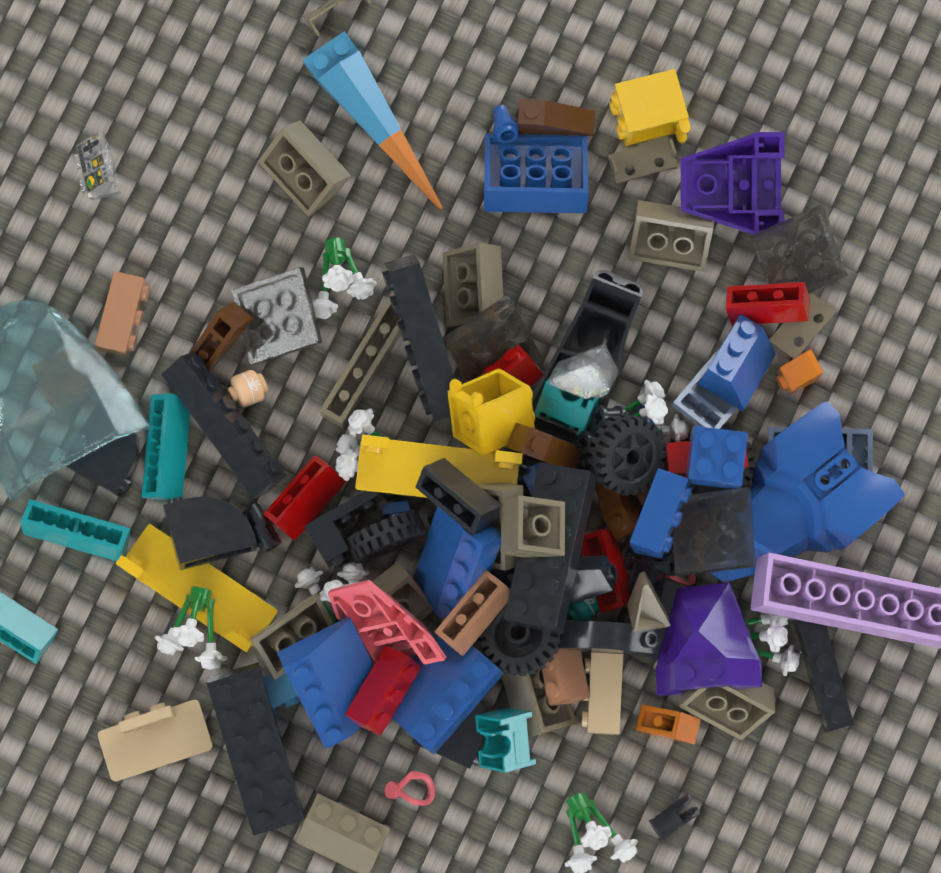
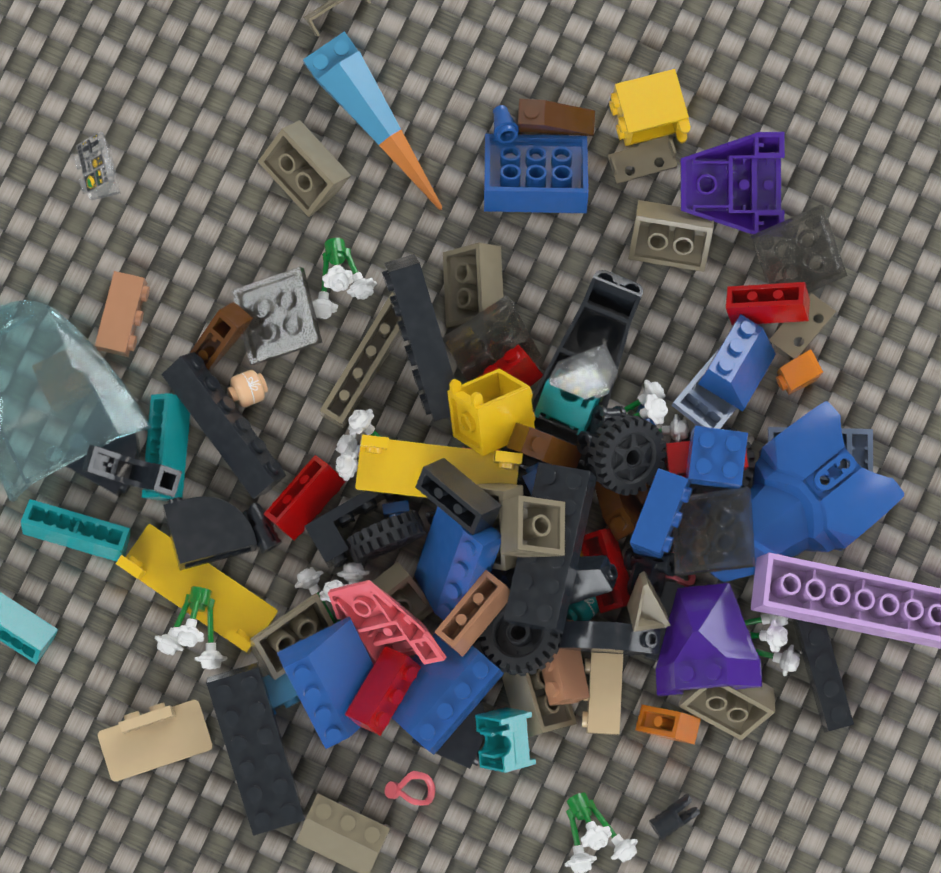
(131, 471): none -> black arch

